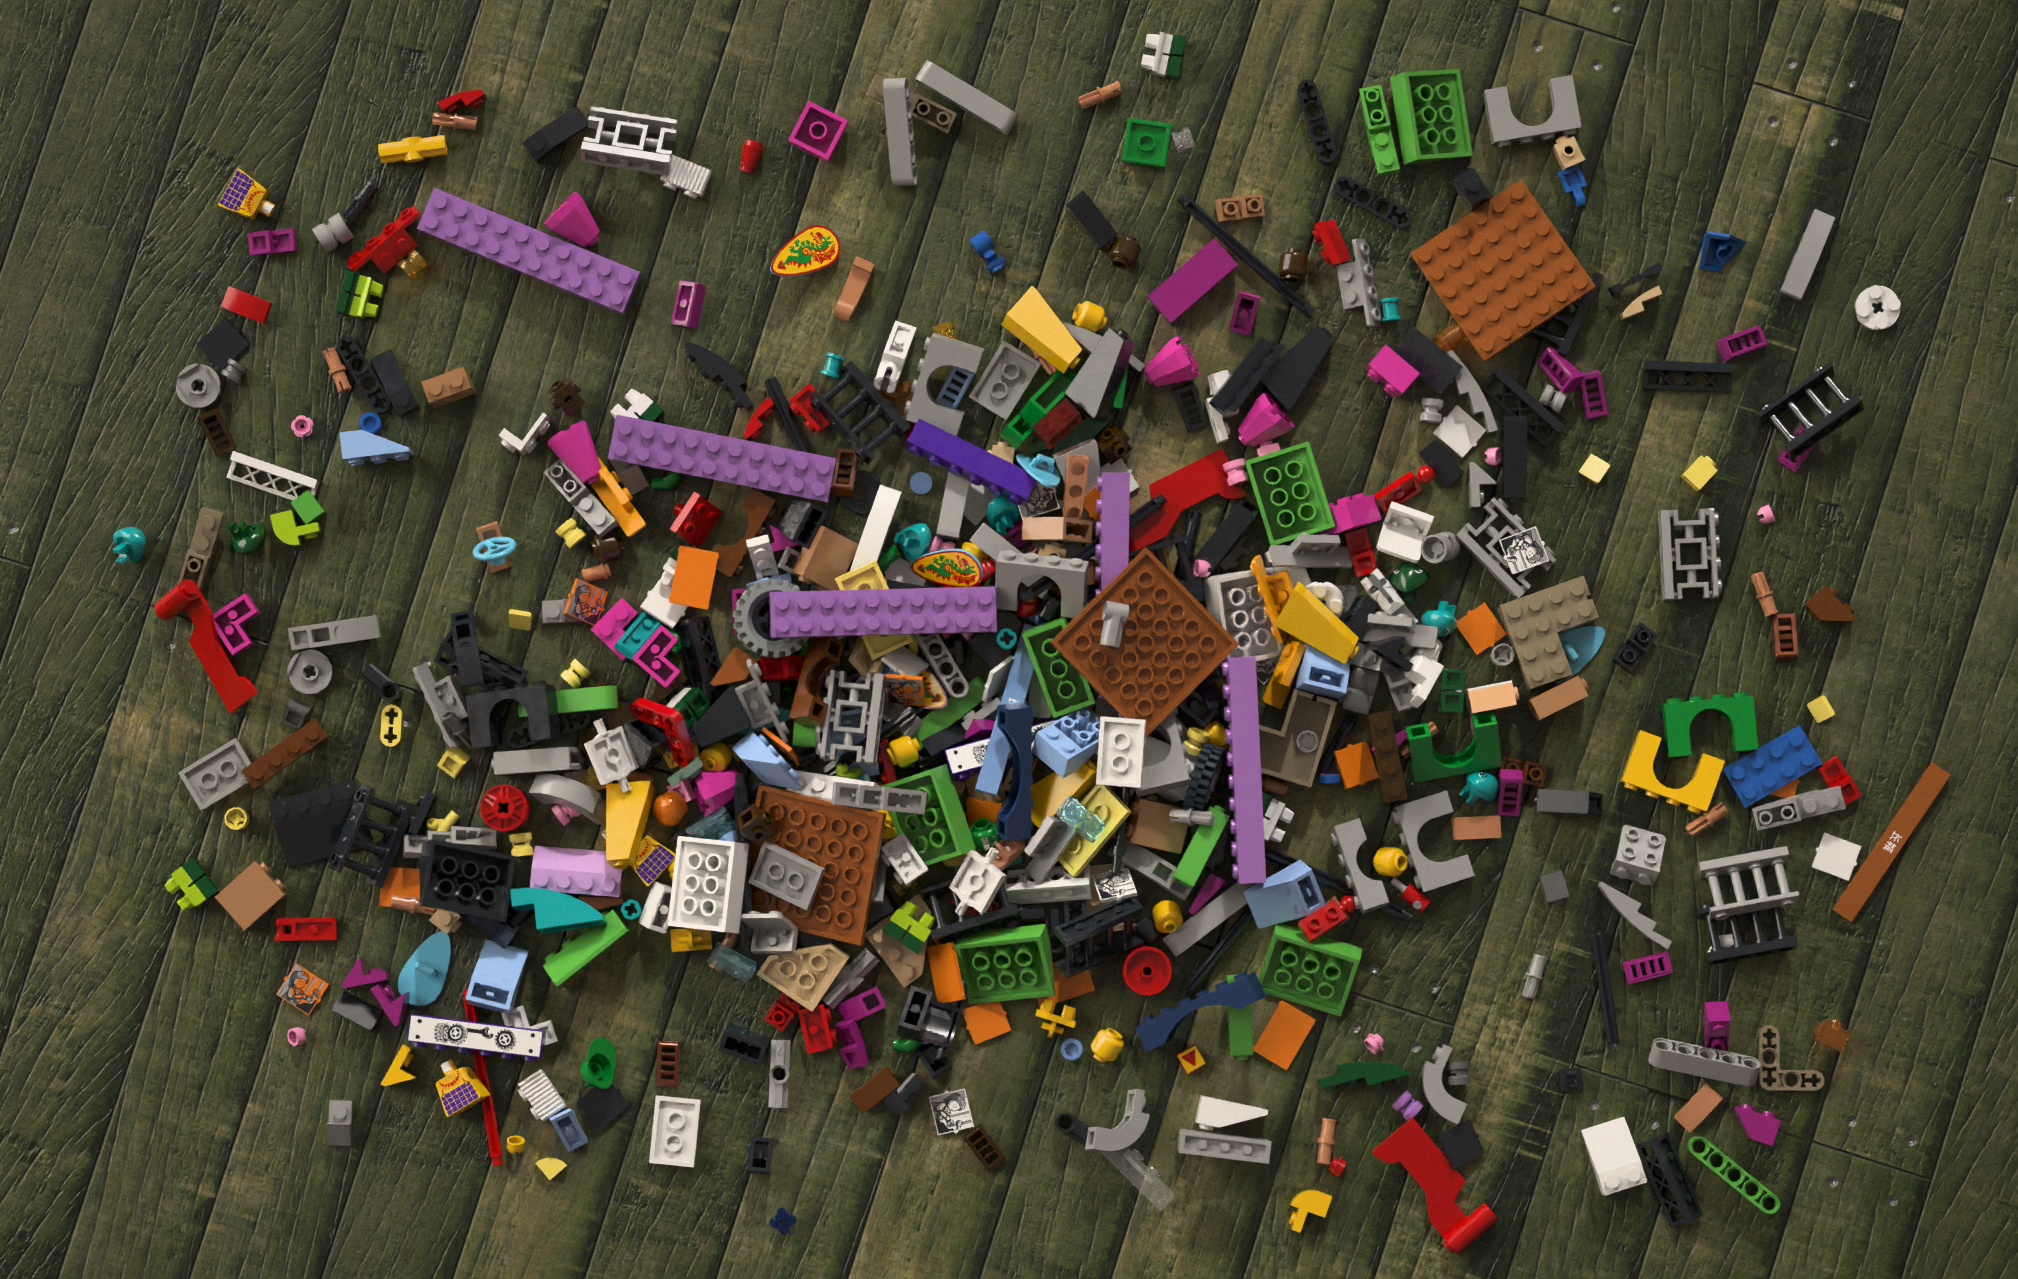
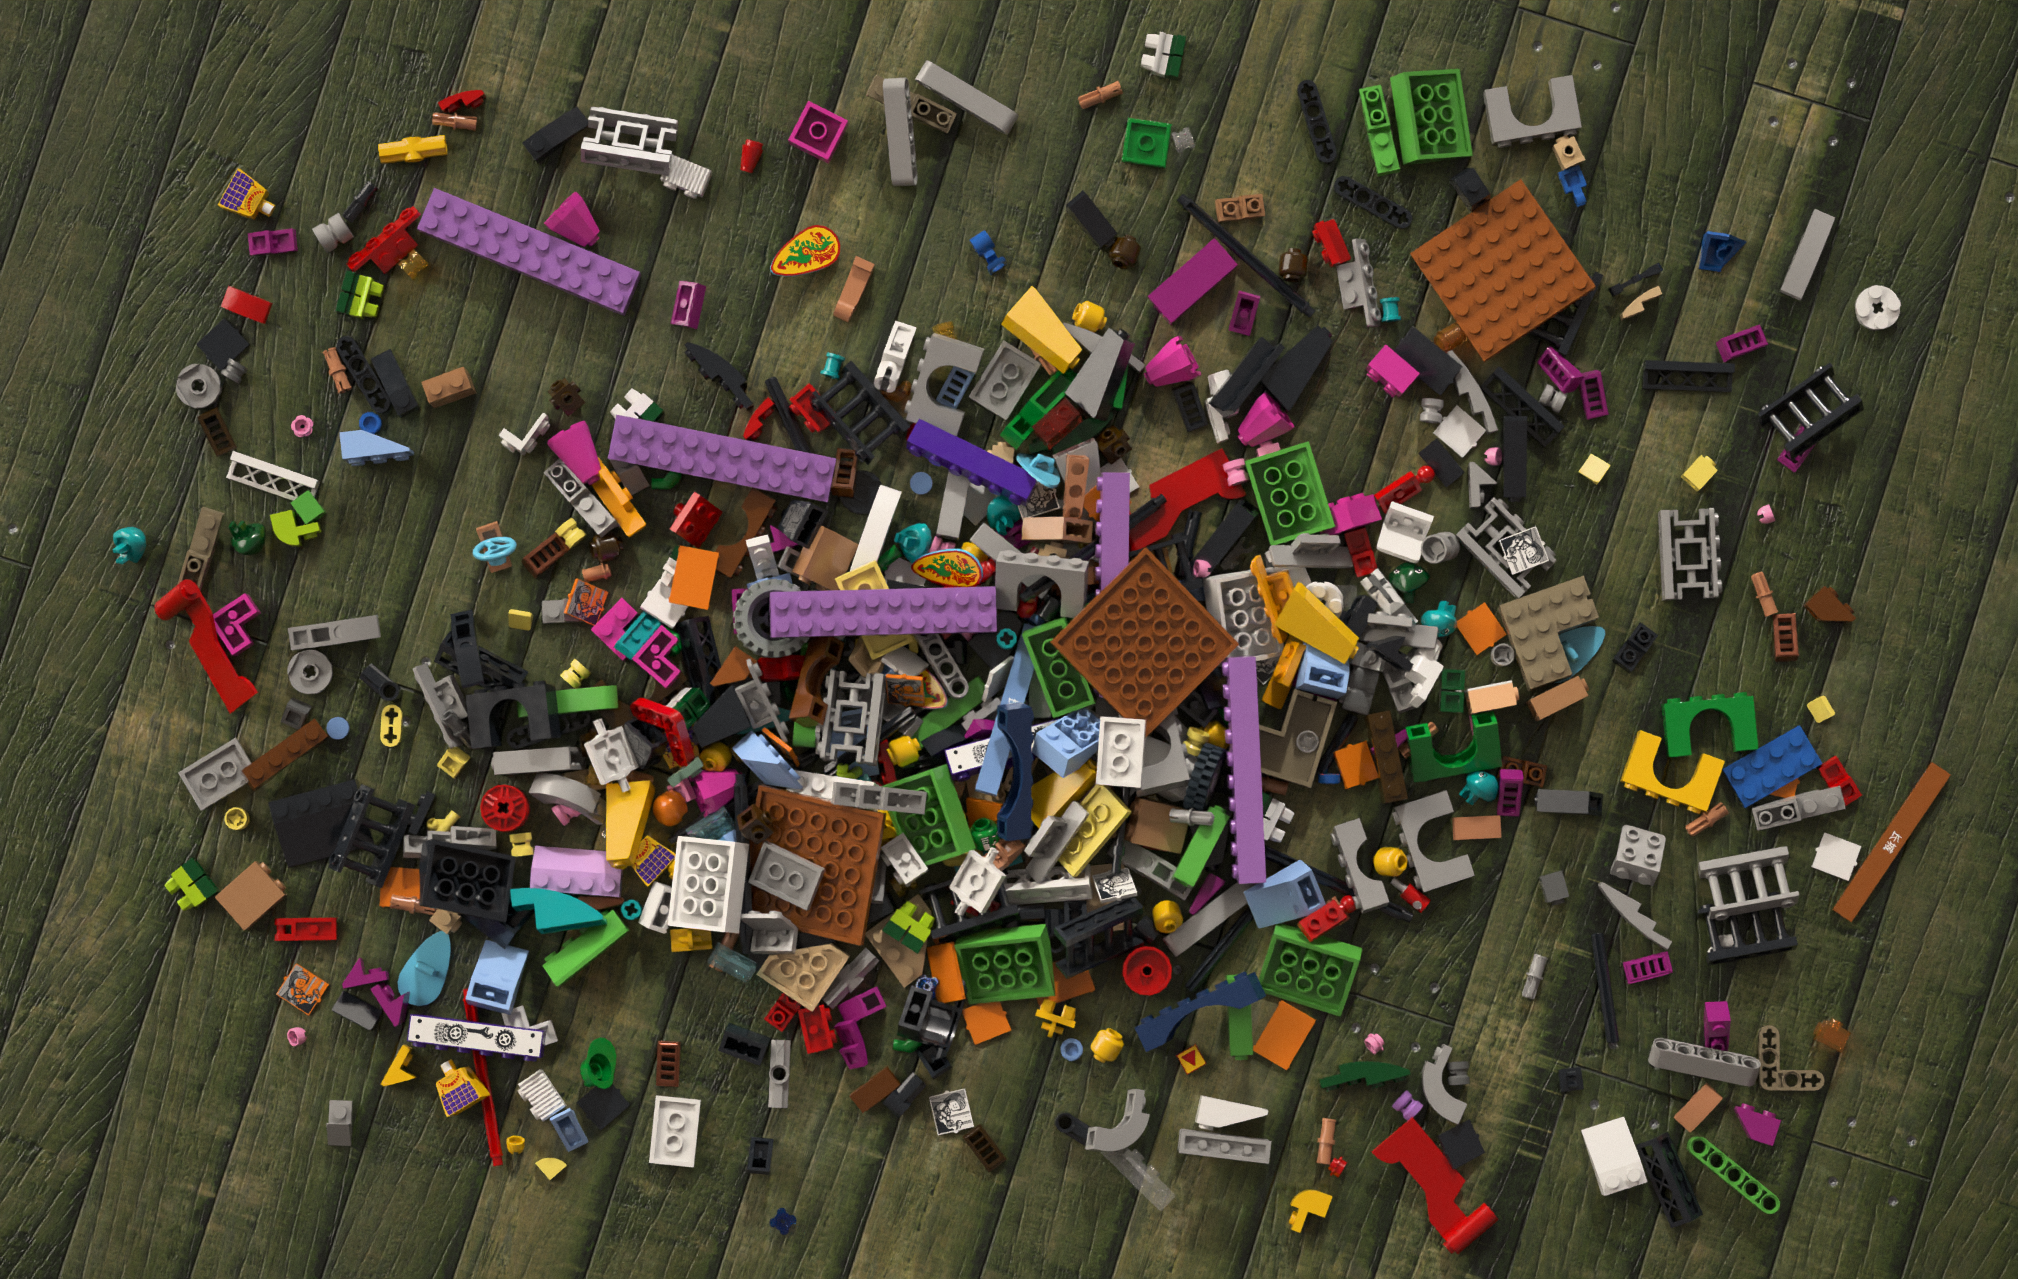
(338, 728): none -> medium blue tile
(530, 566): none -> copper slope
(923, 980): none -> clear blue plate
(1080, 819): clear light blue slope -> none
(1114, 618): light grey piece -> none

